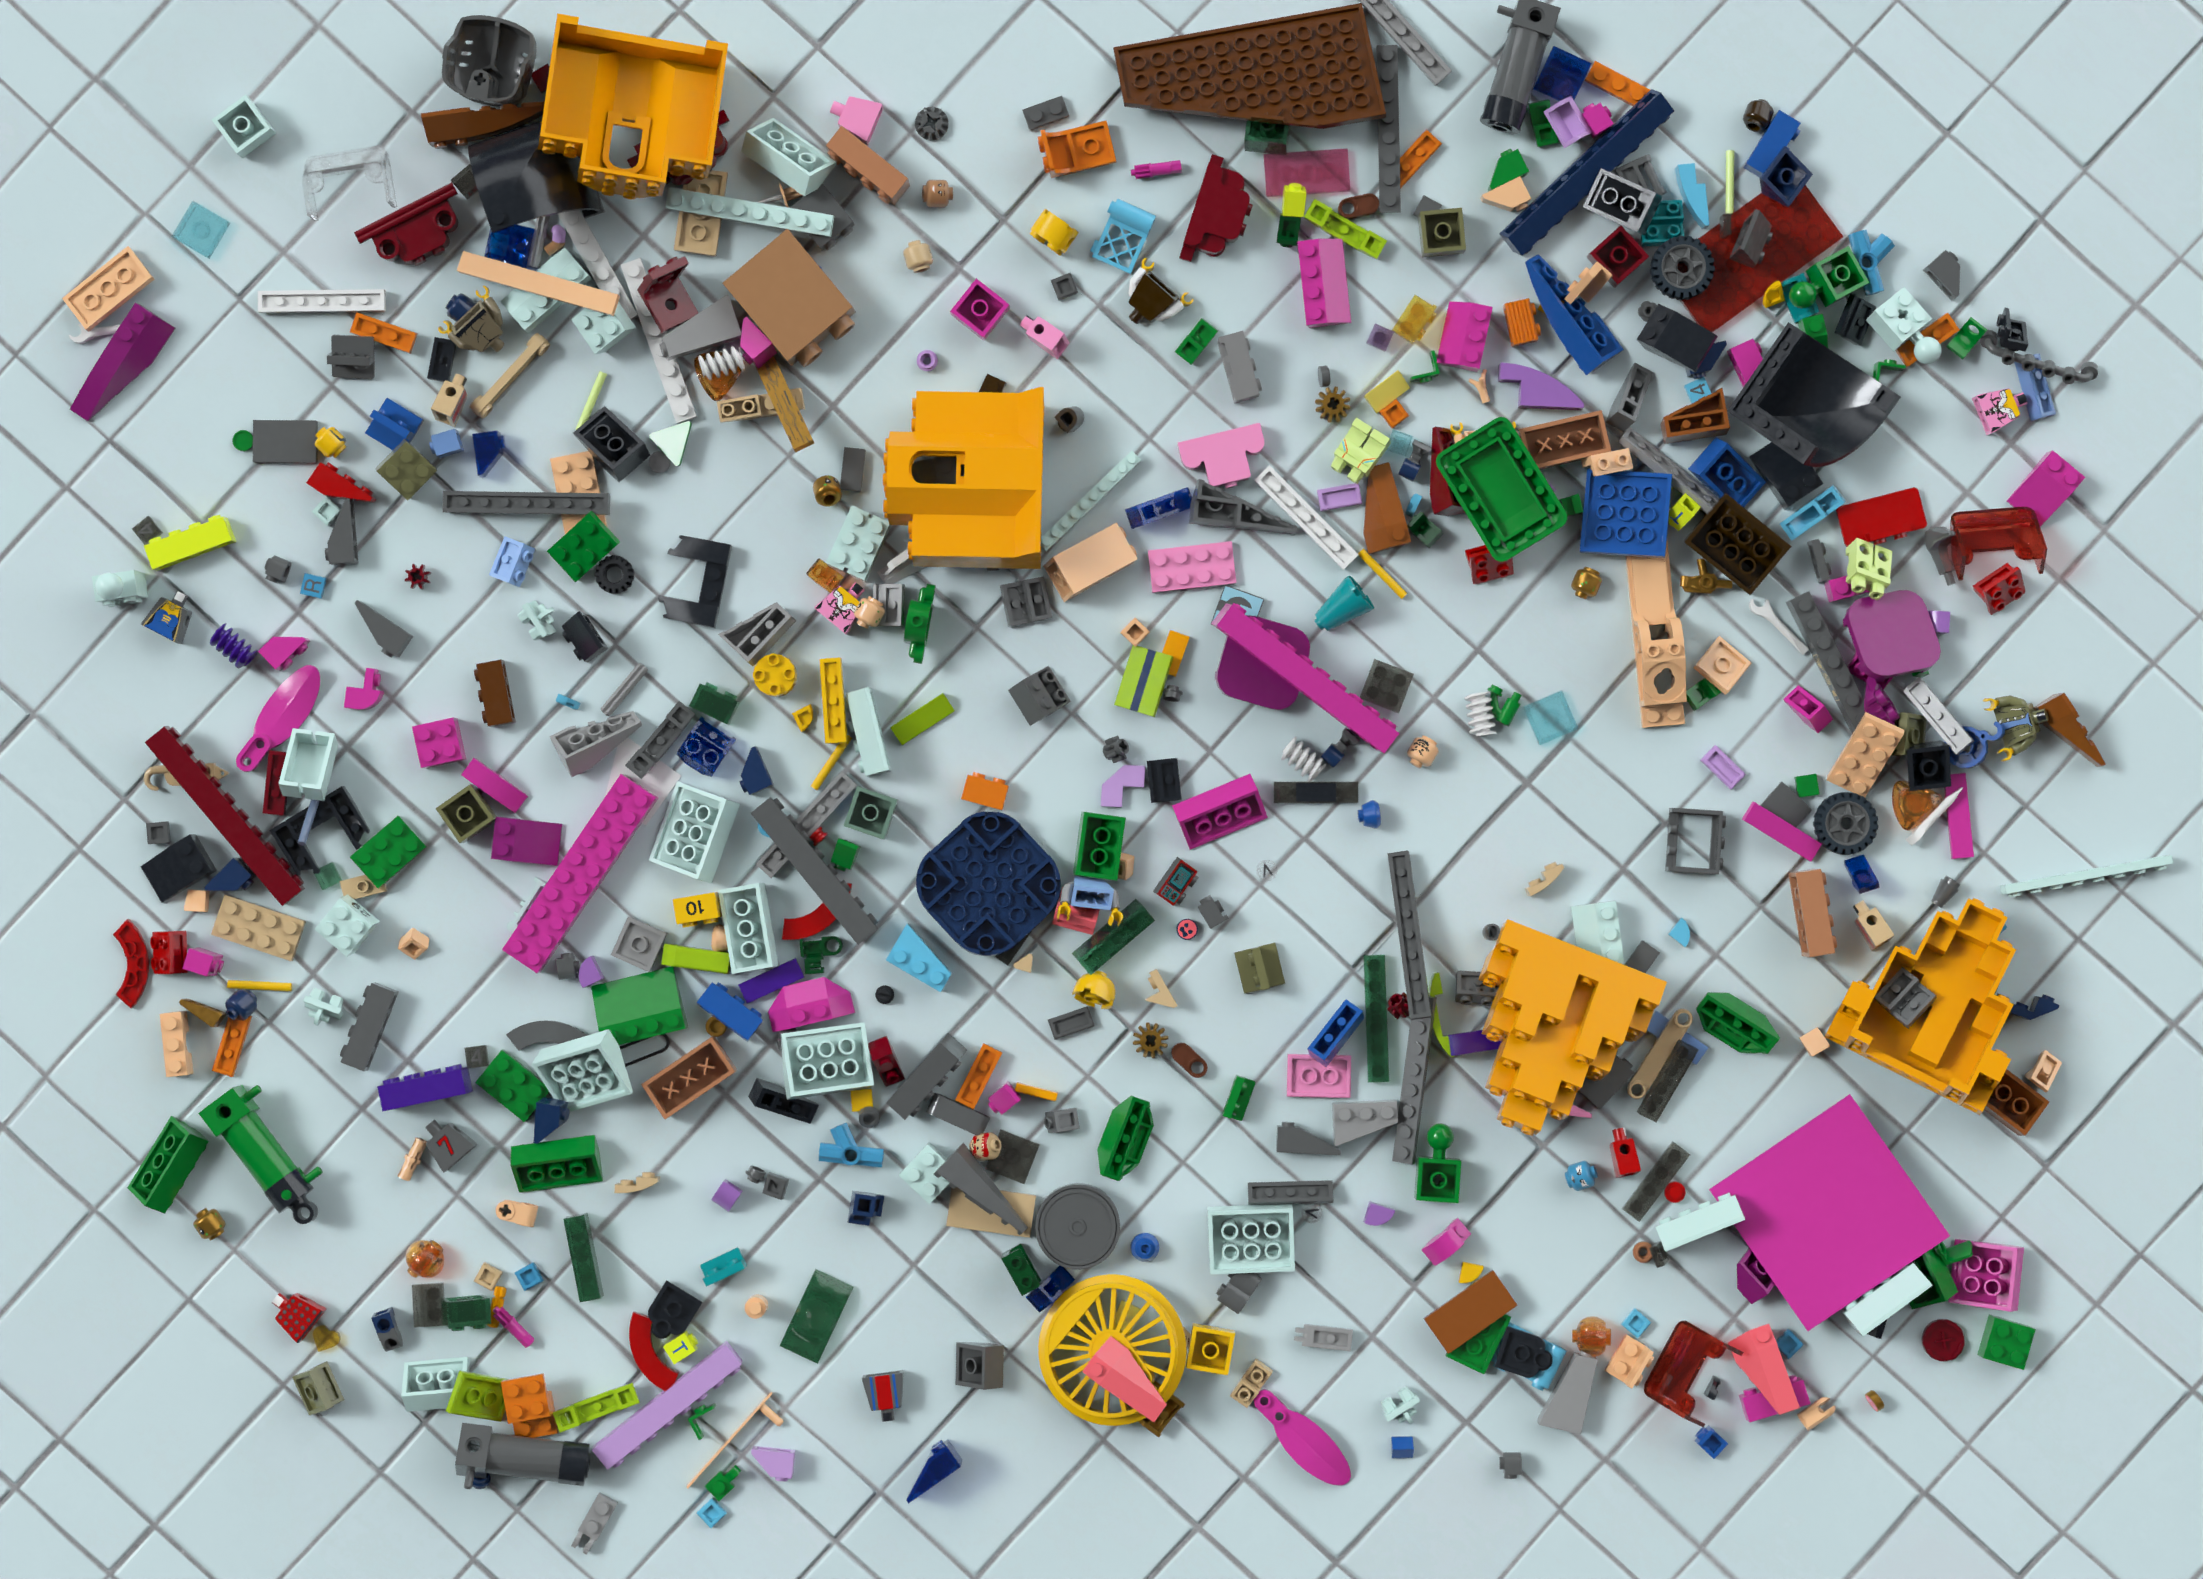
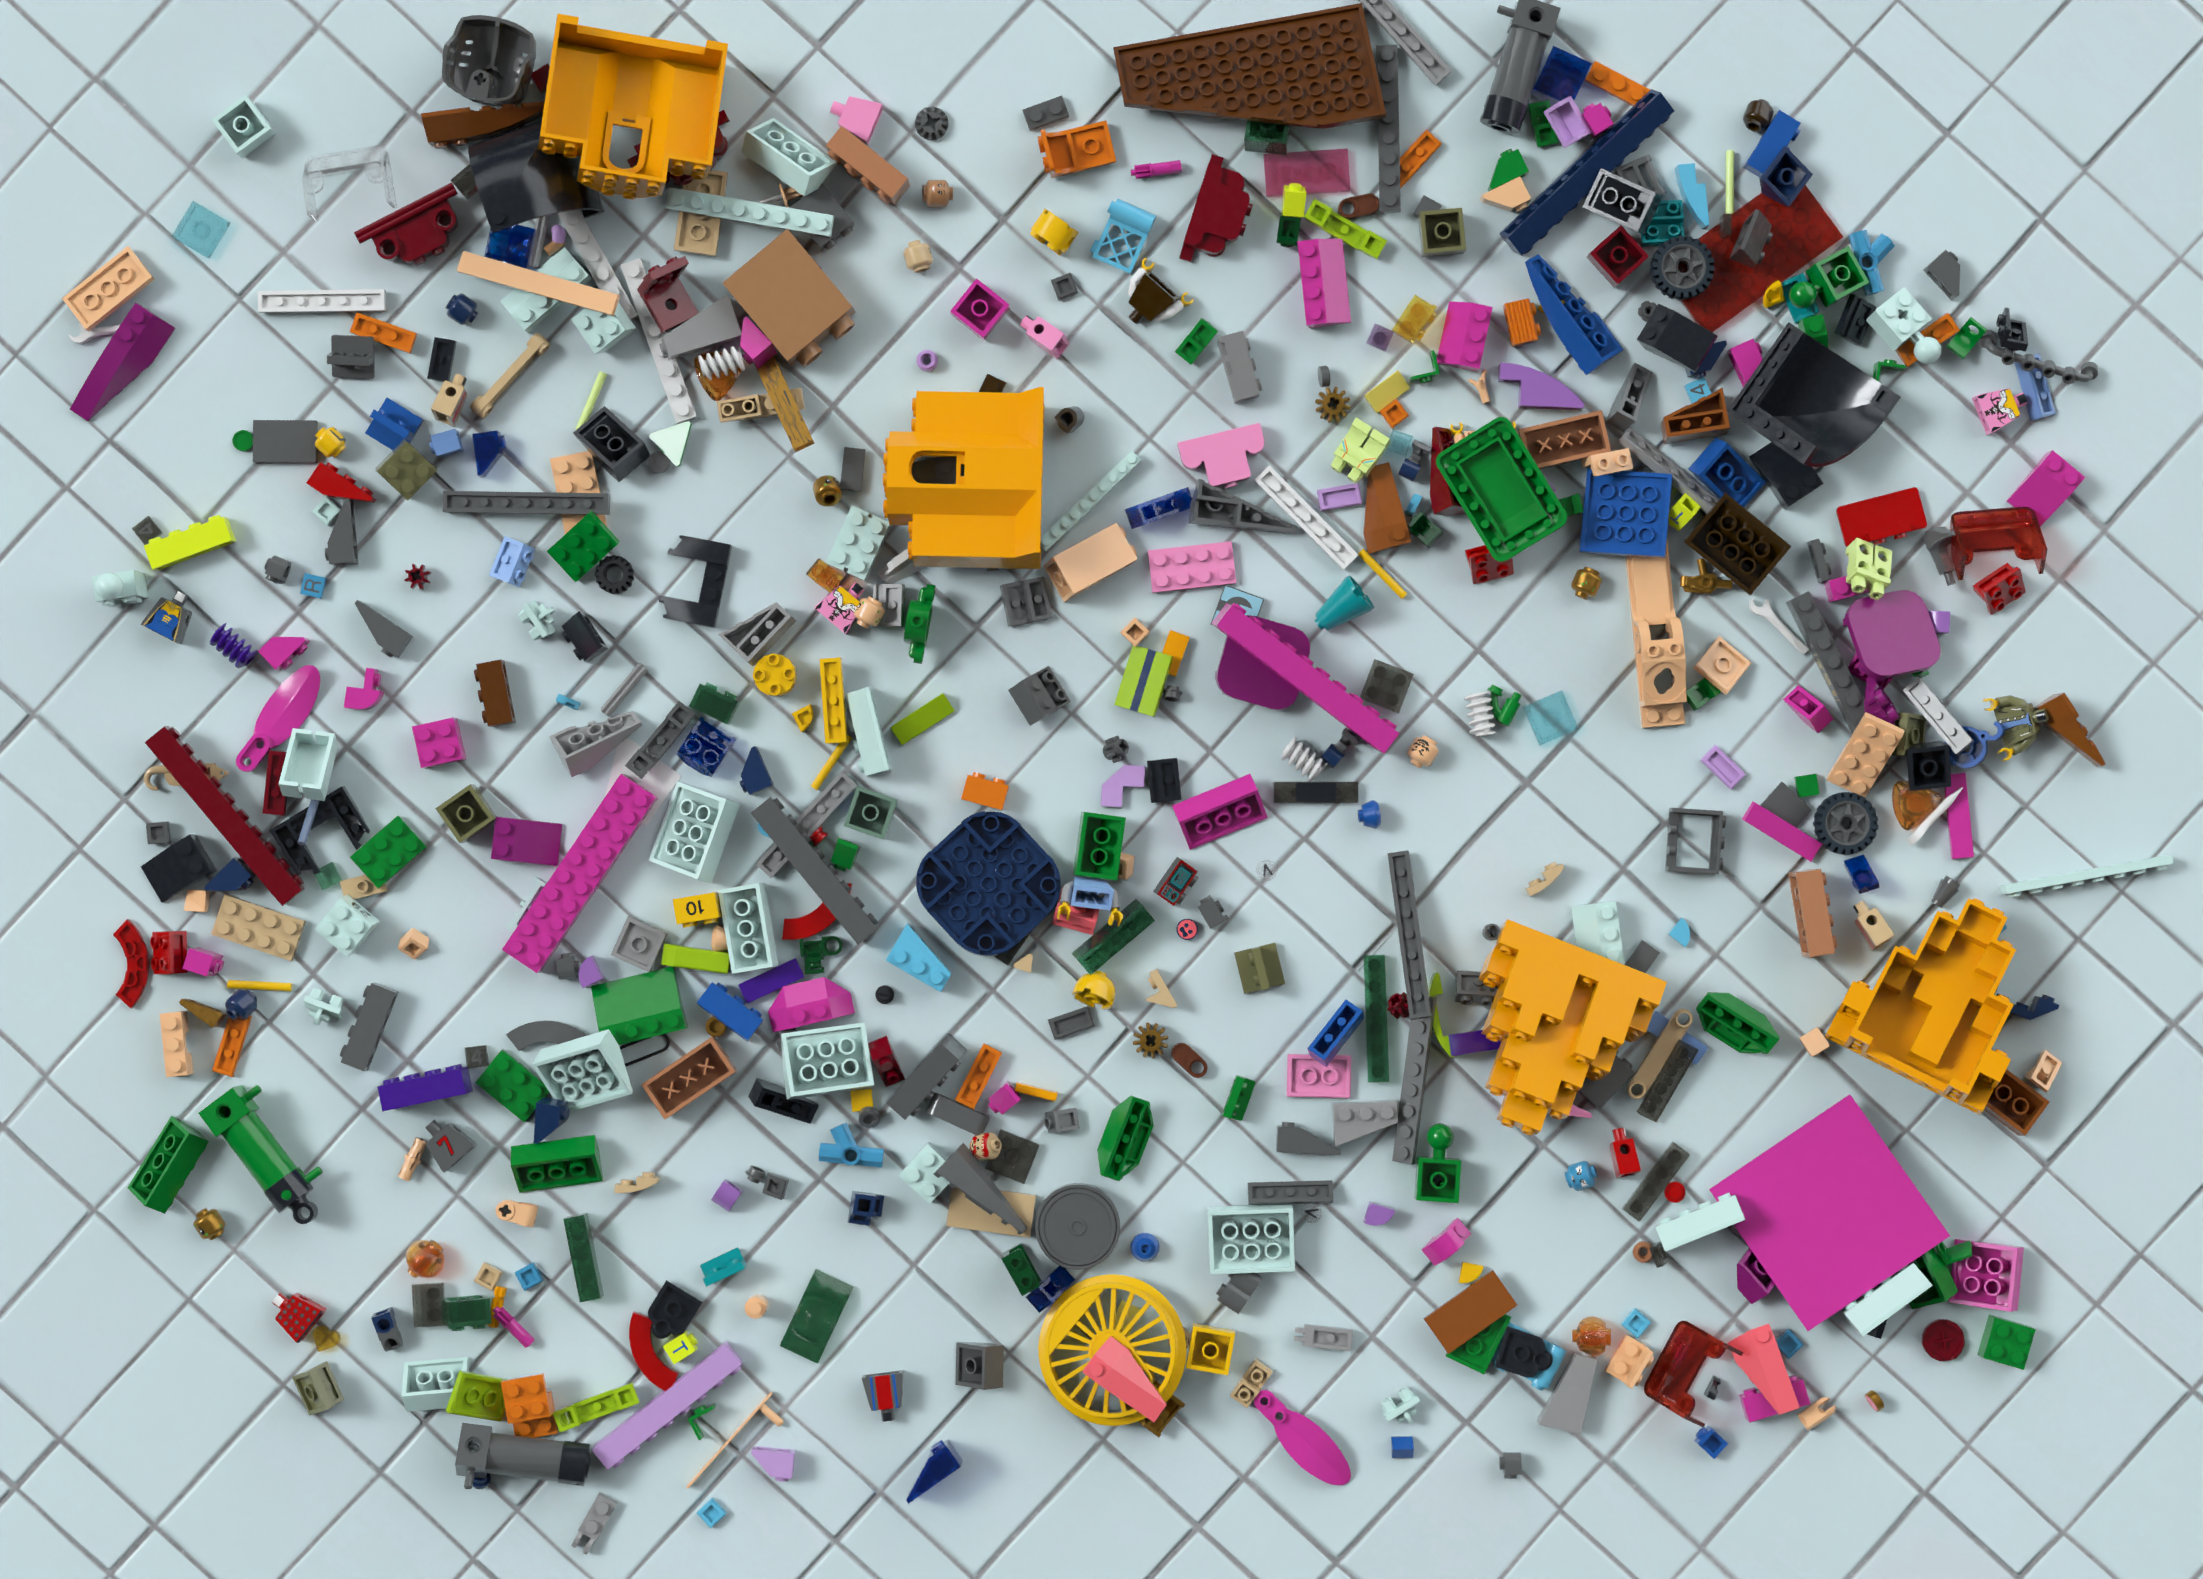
(478, 327): dark tan torso -> none
(494, 785): dark pink slope -> none
(721, 1483): green plate -> none
(1591, 282): light nougat bracket -> none
(1812, 512): medium azure slope -> none
(1905, 997): dark grey slope -> none

